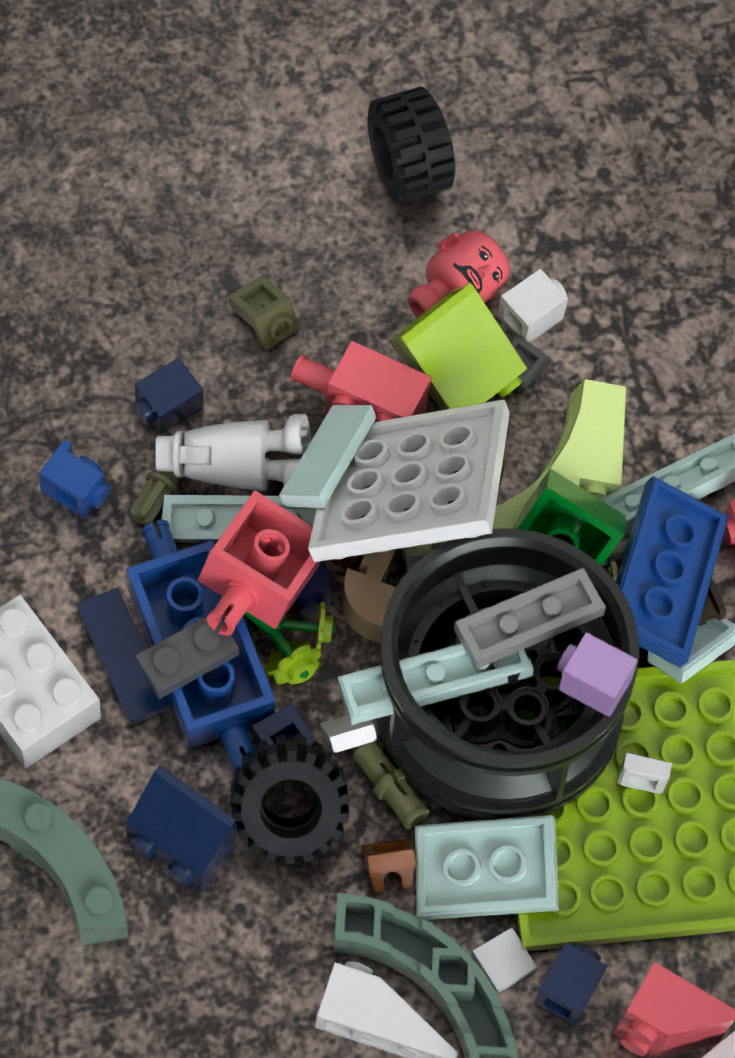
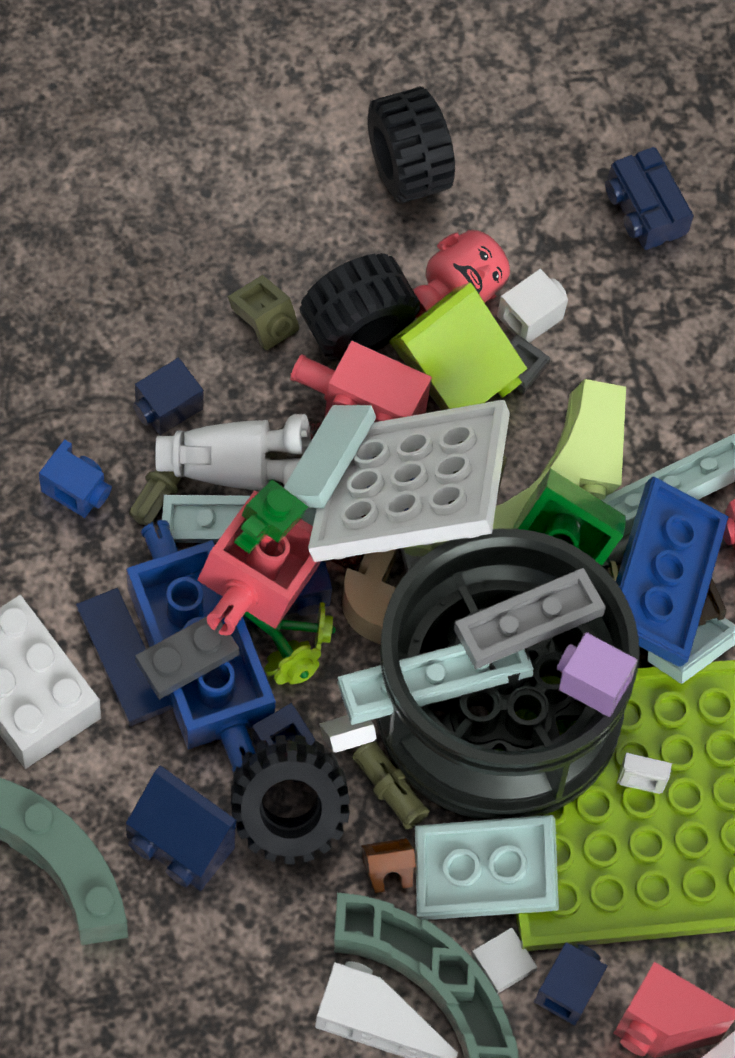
(269, 513): none -> green plate
(359, 303): none -> black tyre
(648, 198): none -> dark blue brick

